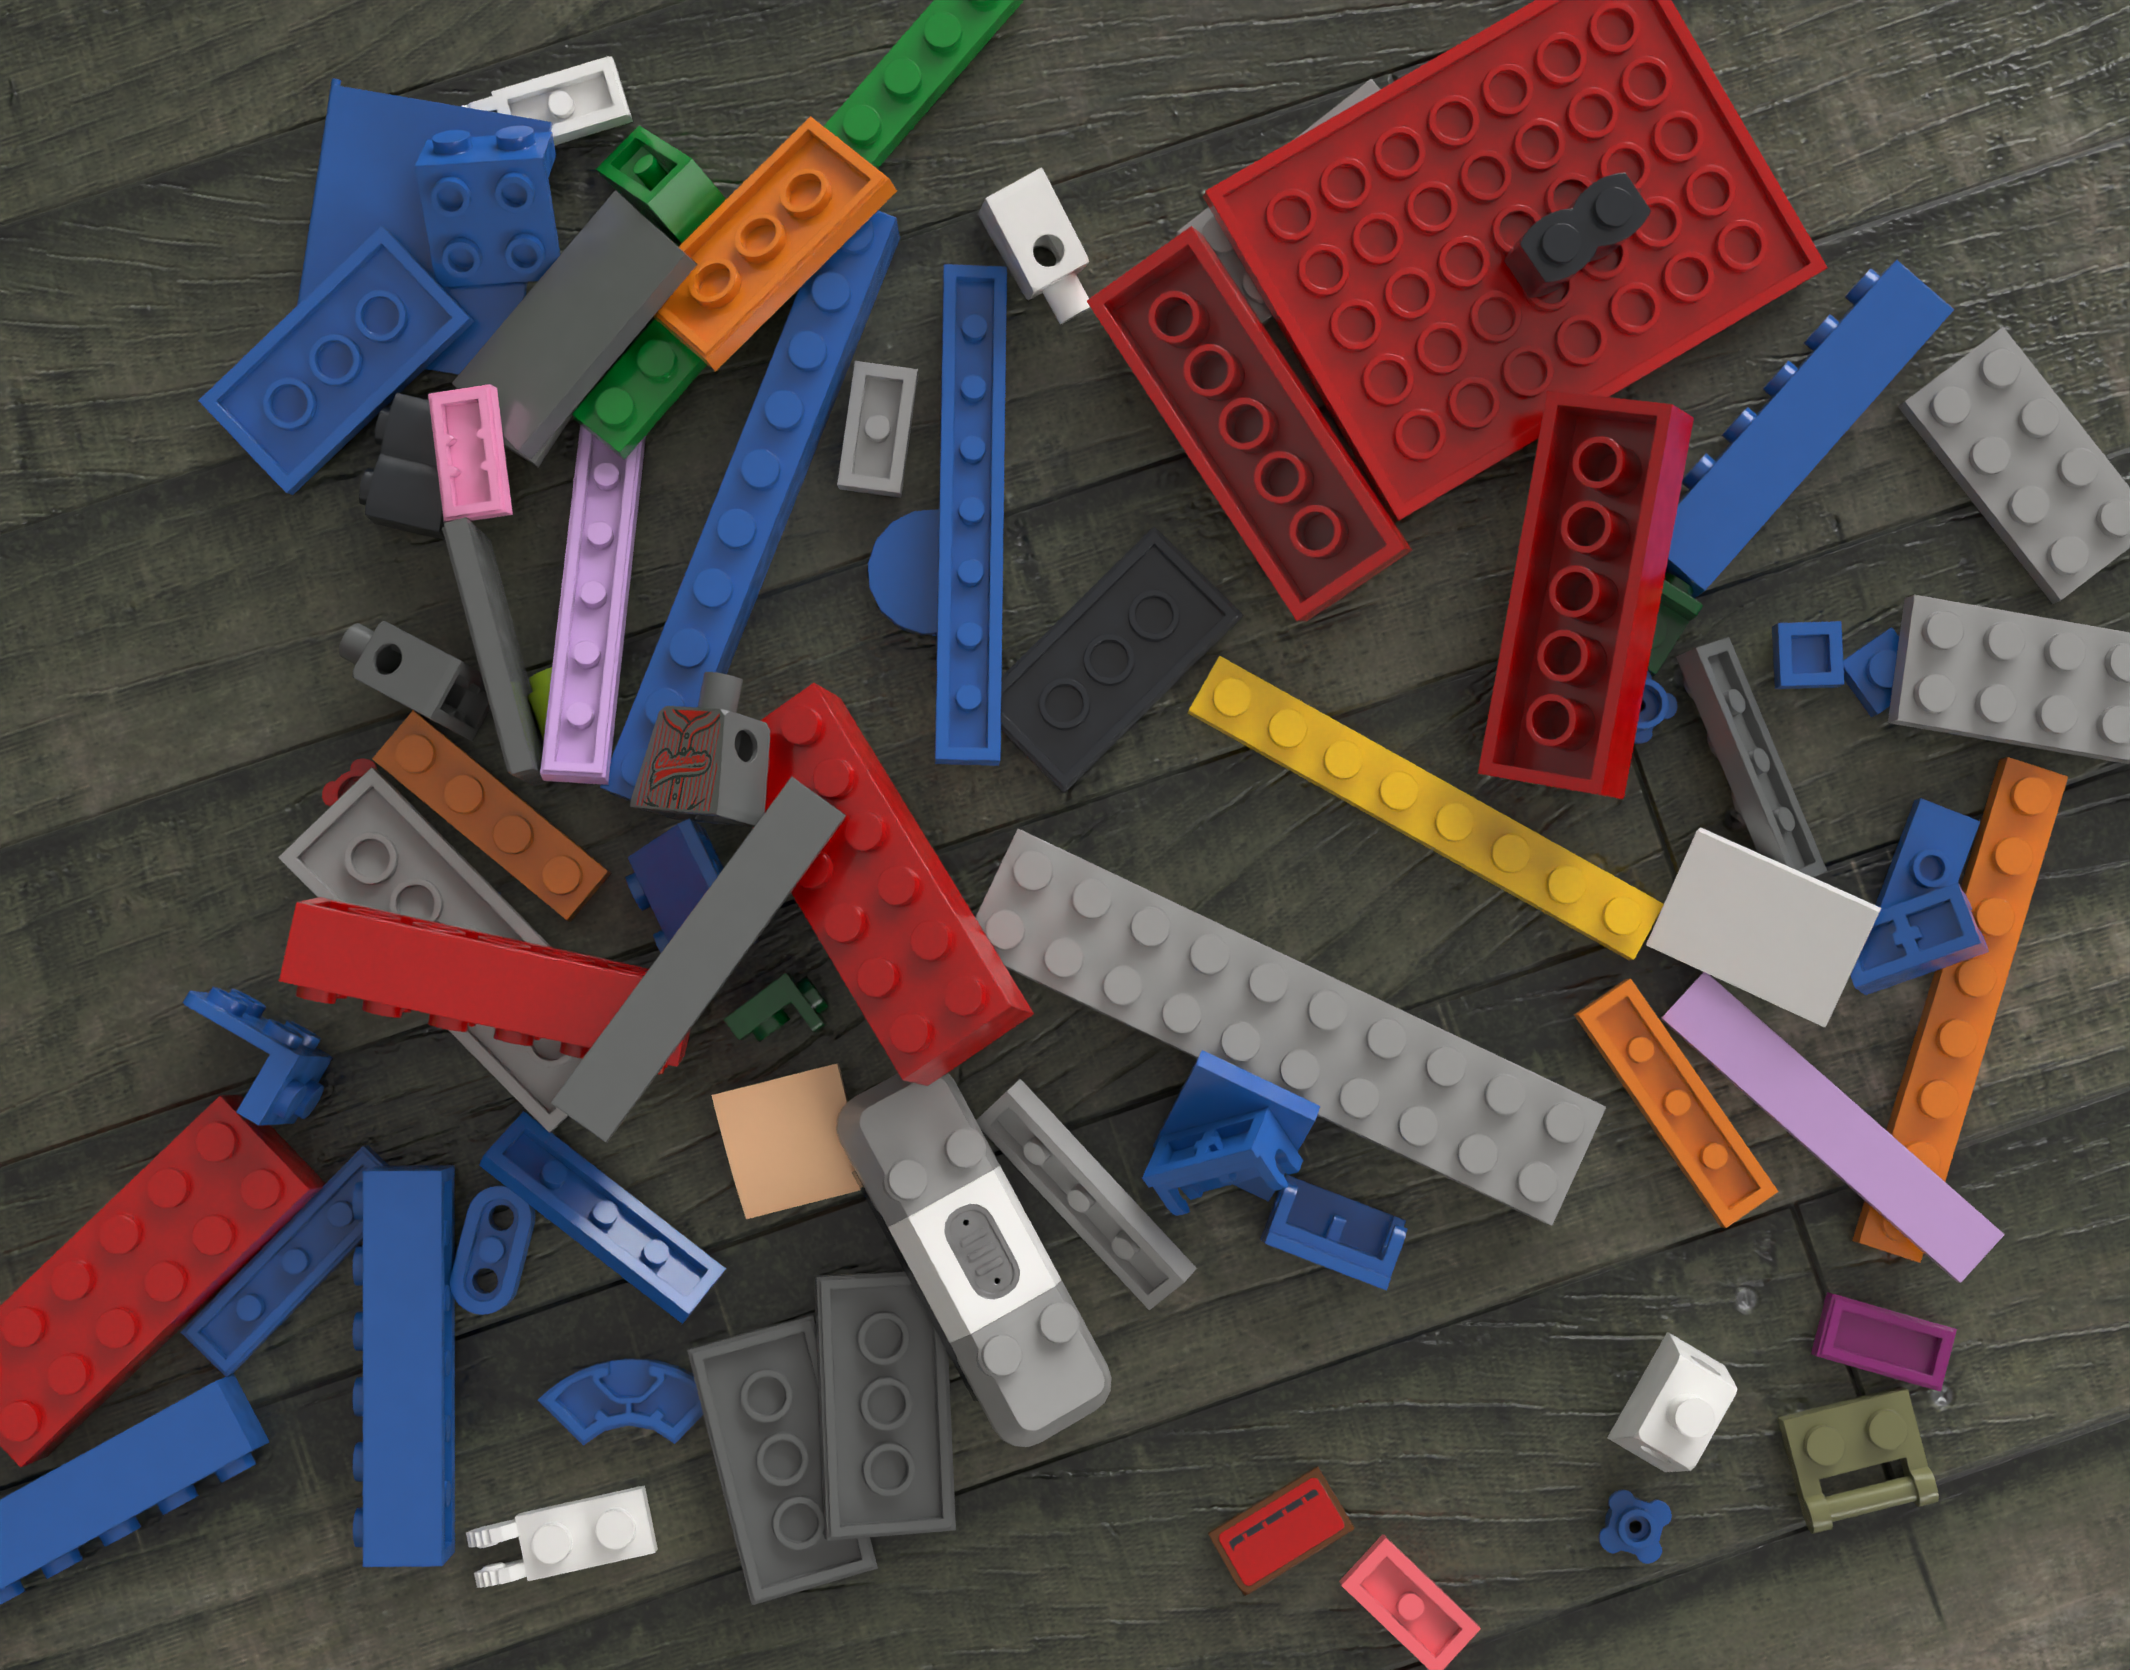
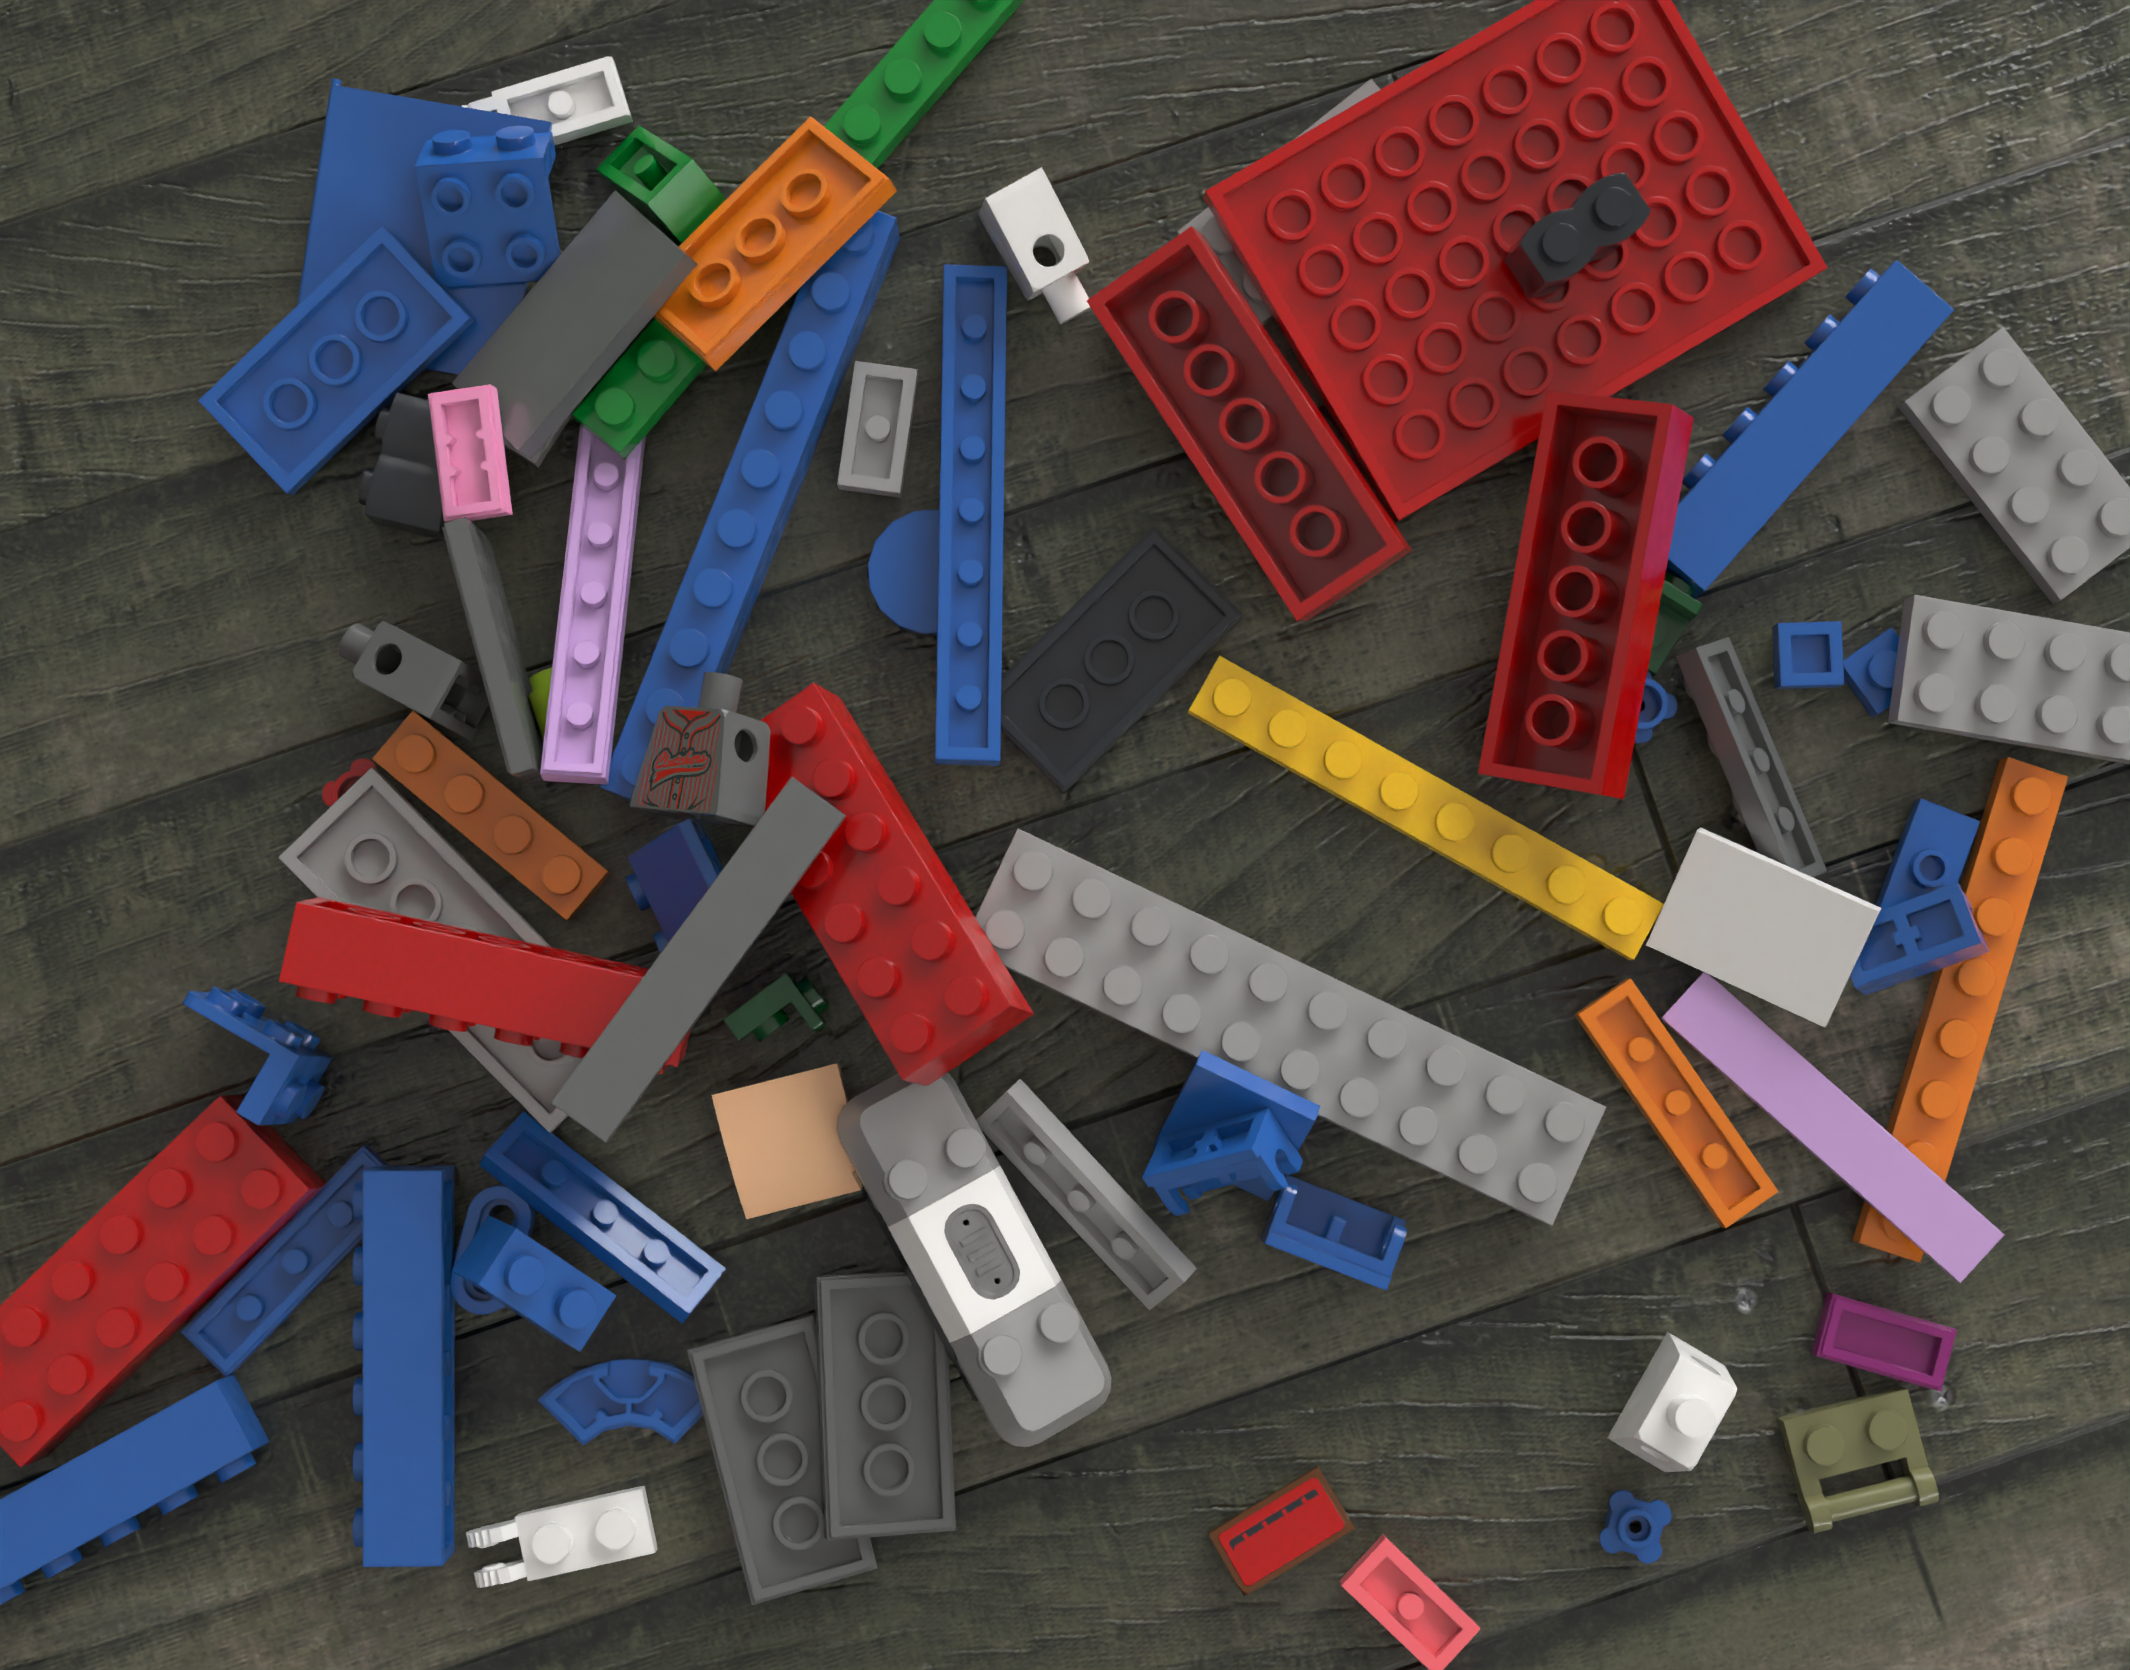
(534, 1283): none -> blue brick

